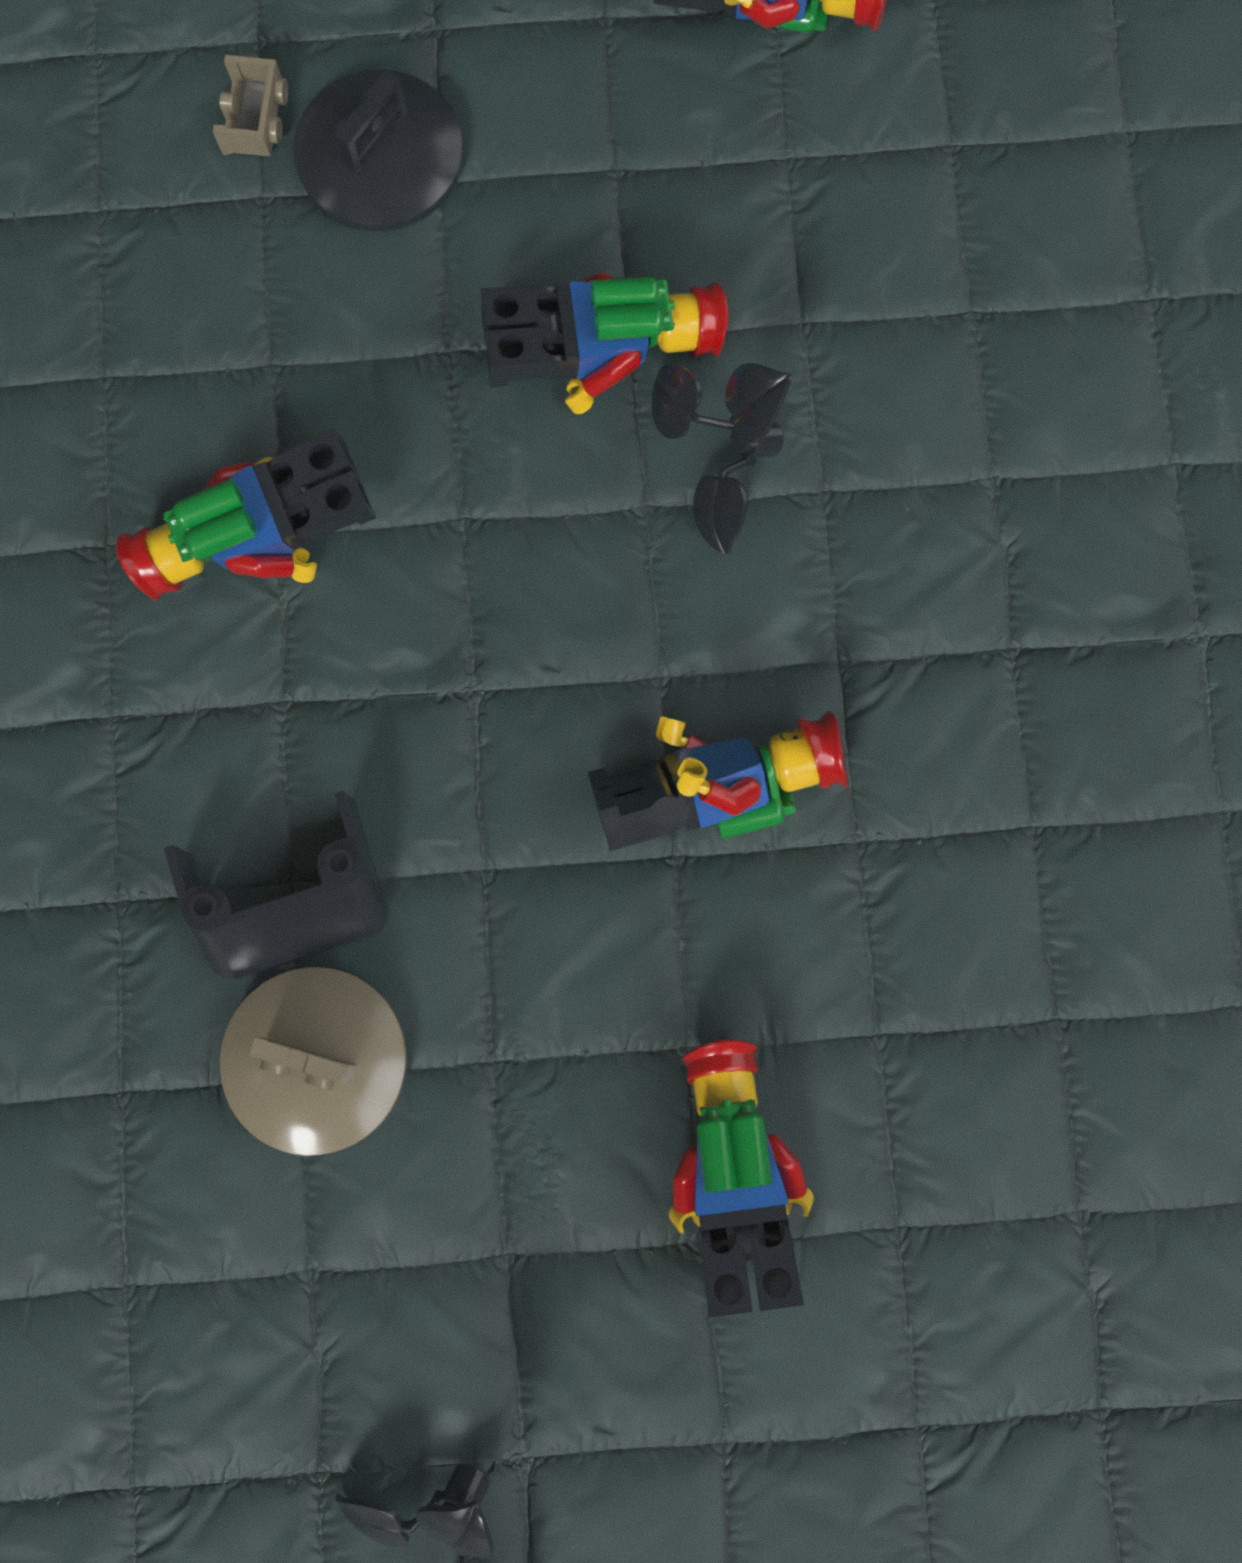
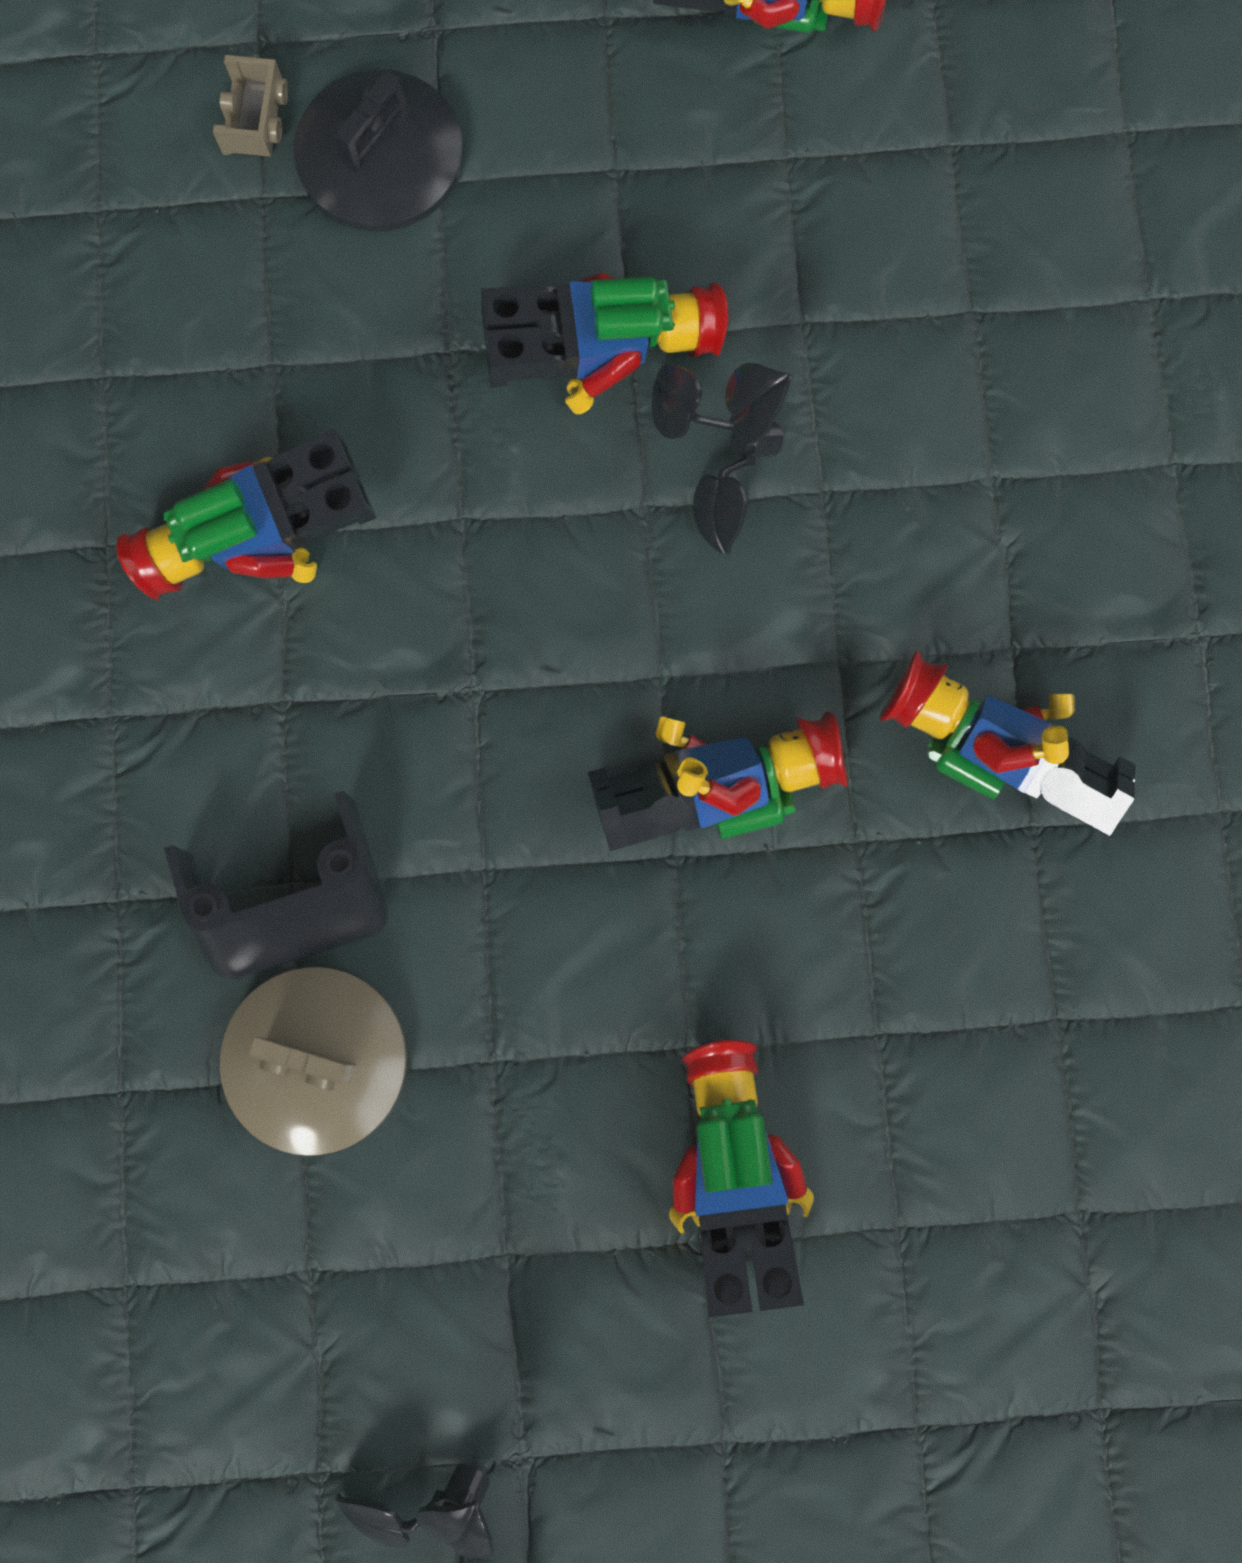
(1010, 746): none -> piece

